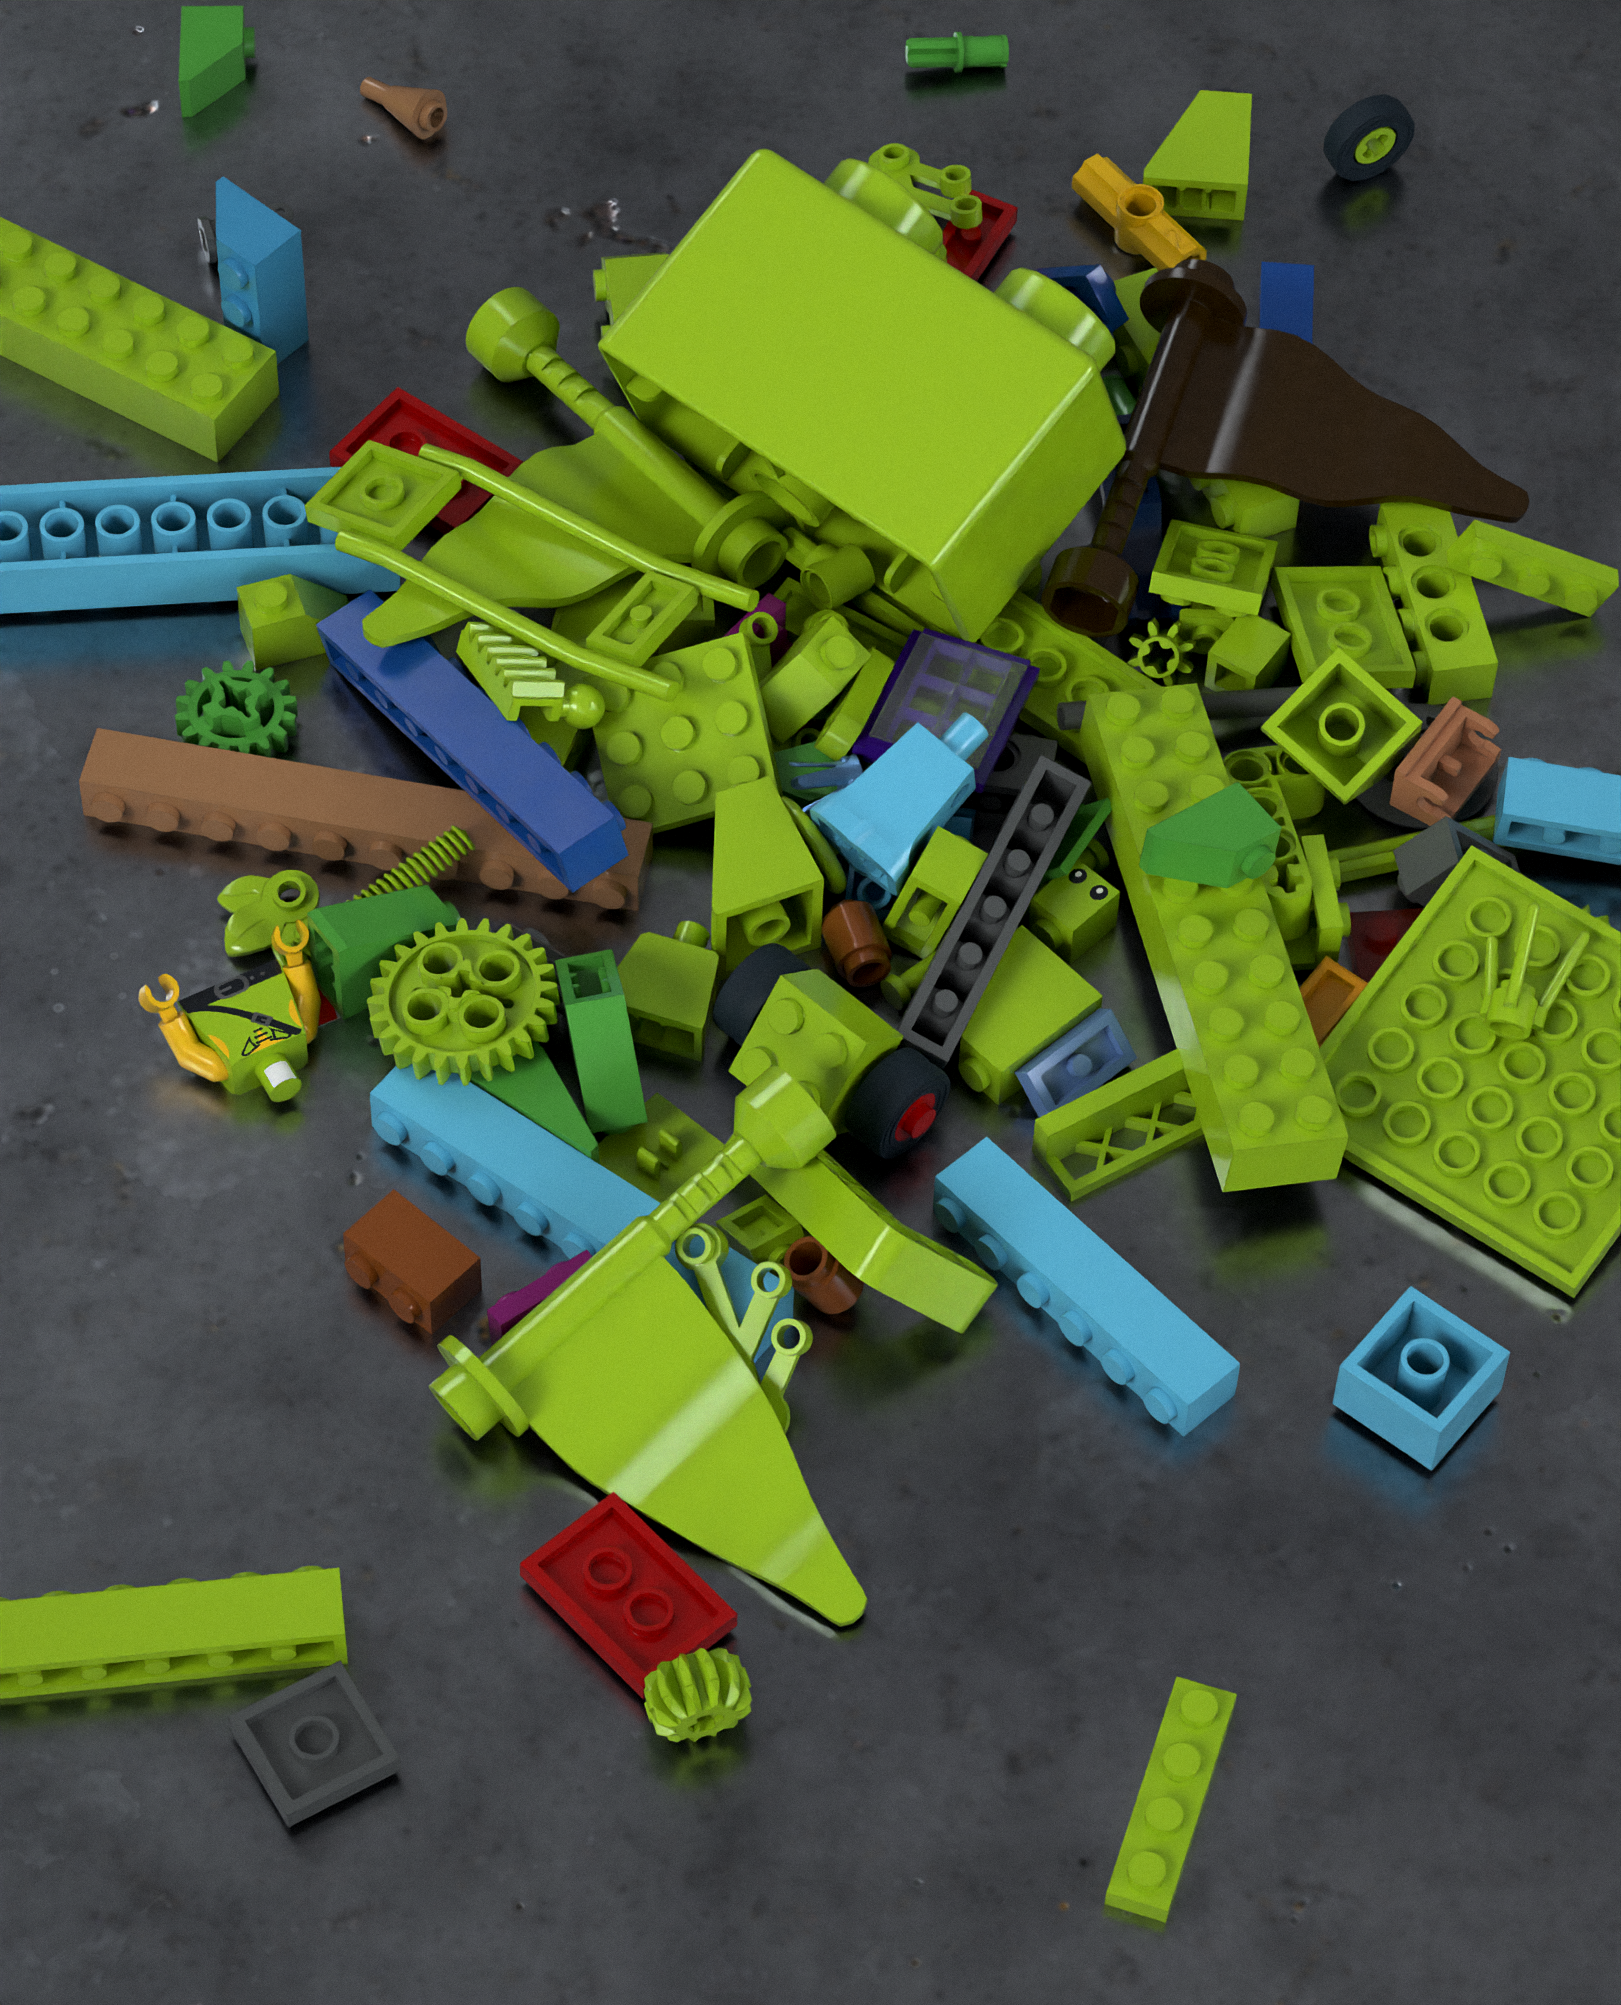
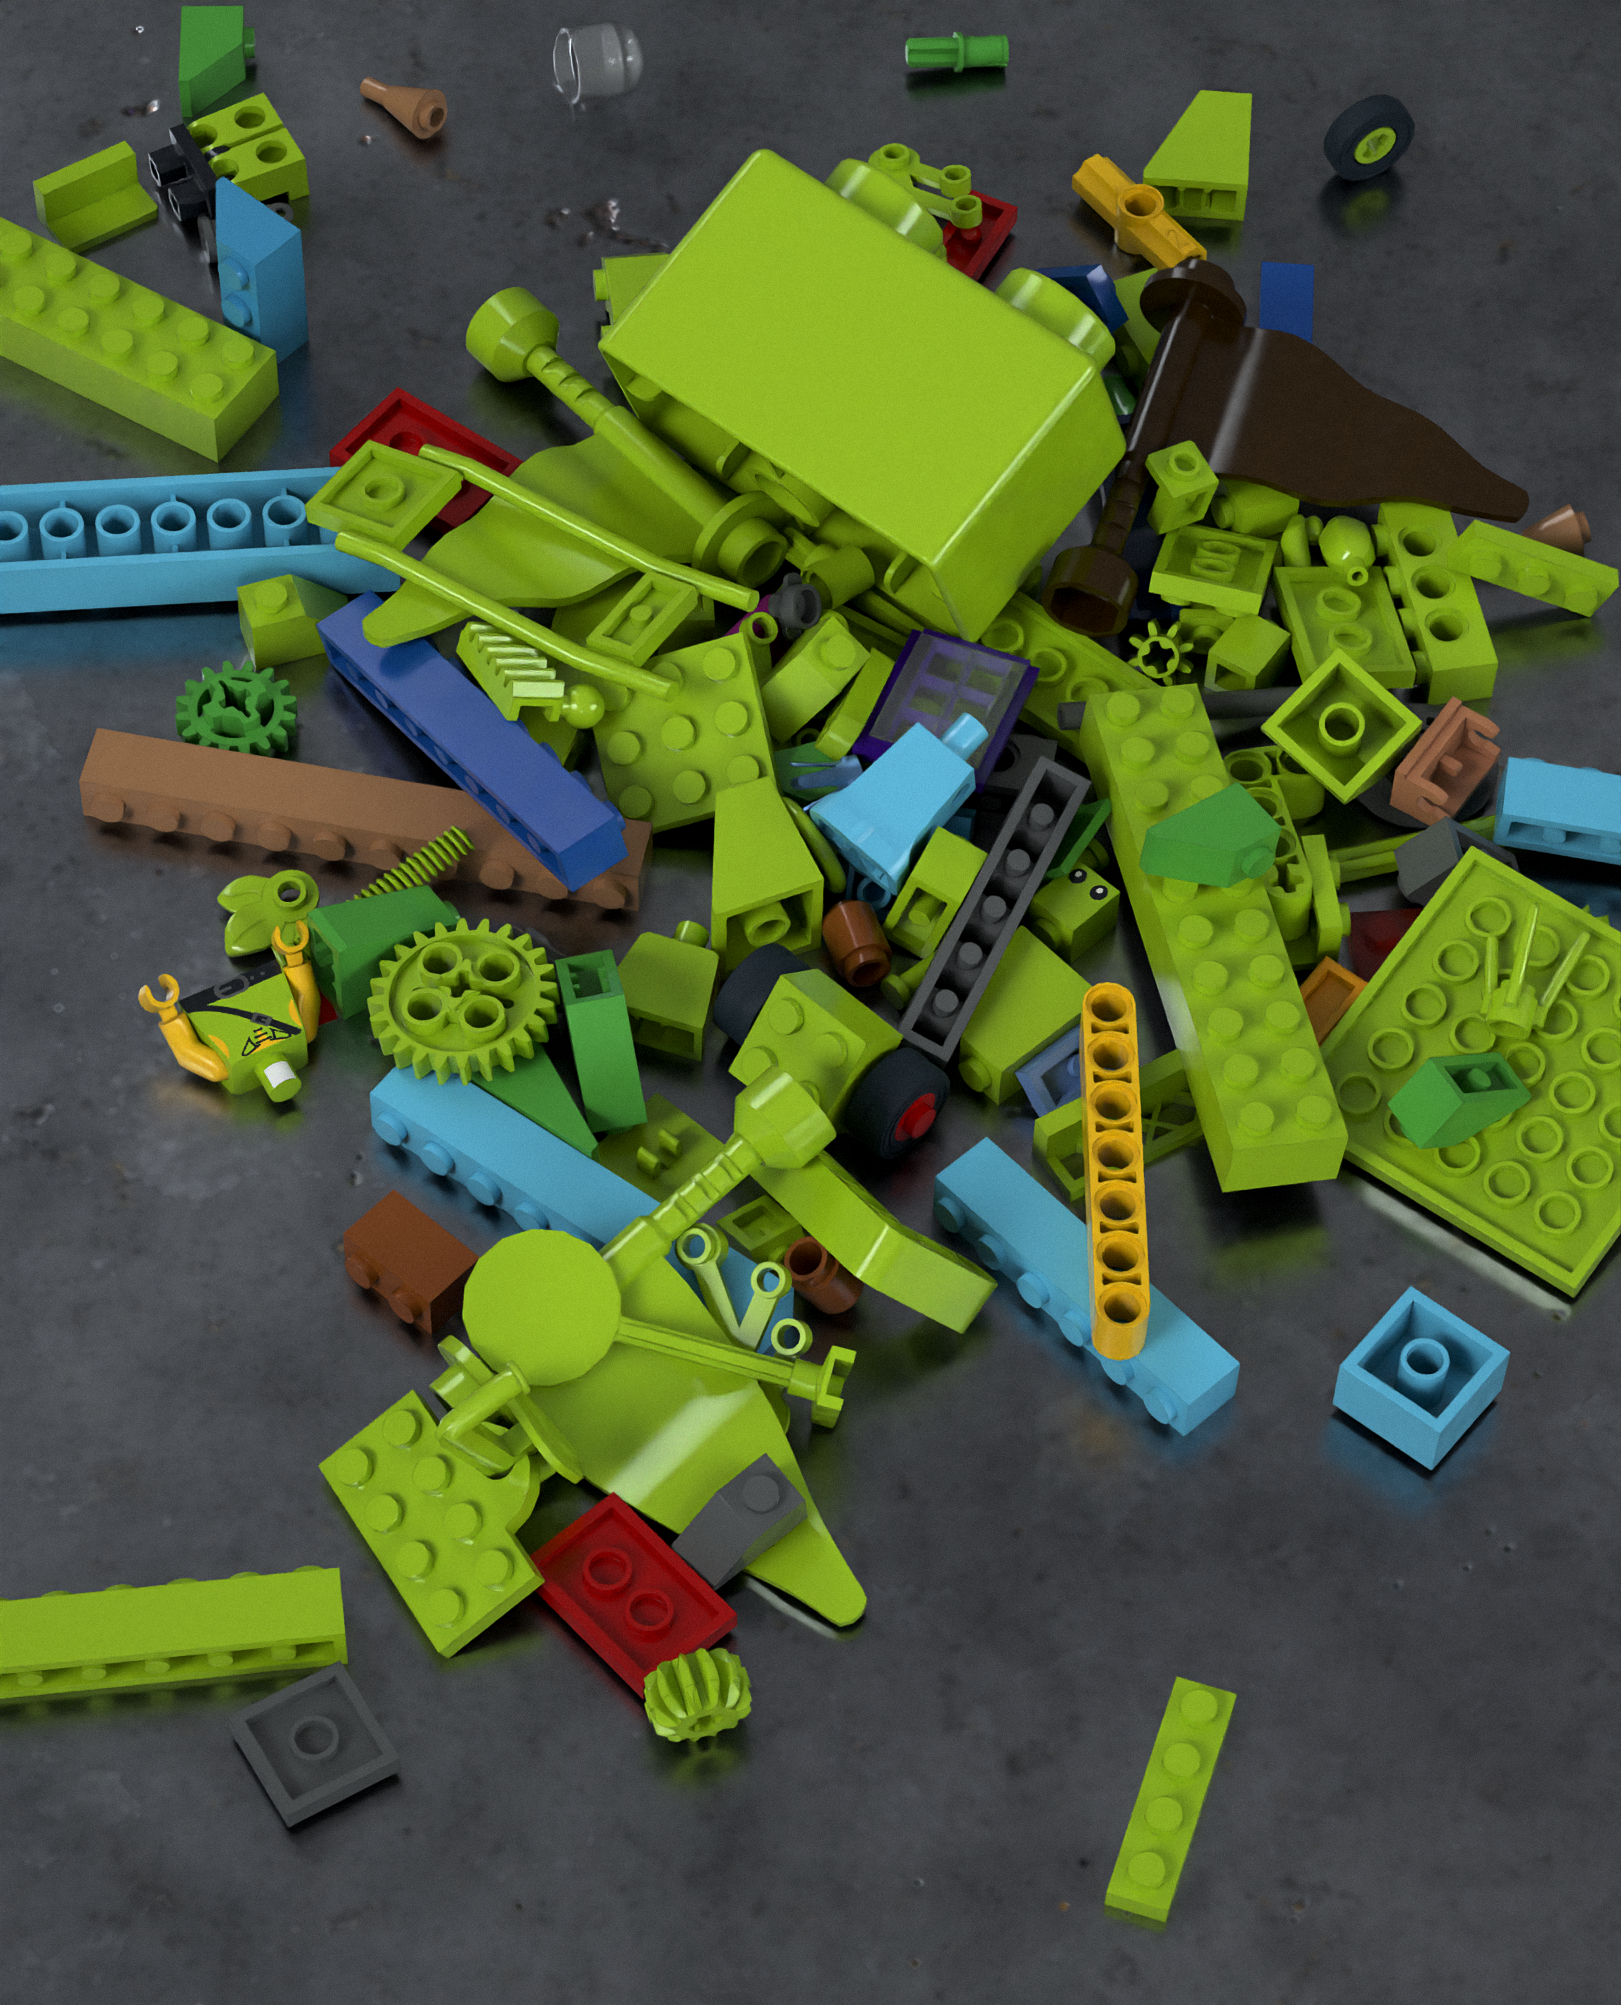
(93, 199): none -> lime panel
(237, 142): none -> lime hips
(449, 1498): none -> lime plate
(558, 1312): none -> lime piece
(606, 59): none -> clear helmet
(741, 1522): none -> dark grey slope
(795, 606): none -> dark grey plate
(1109, 1190): none -> yellow beam
(1184, 486): none -> lime bracket
(1296, 540): none -> lime arm
(1348, 548): none -> lime plant
(1457, 1098): none -> bright green slope
(1562, 530): none -> medium nougat cone

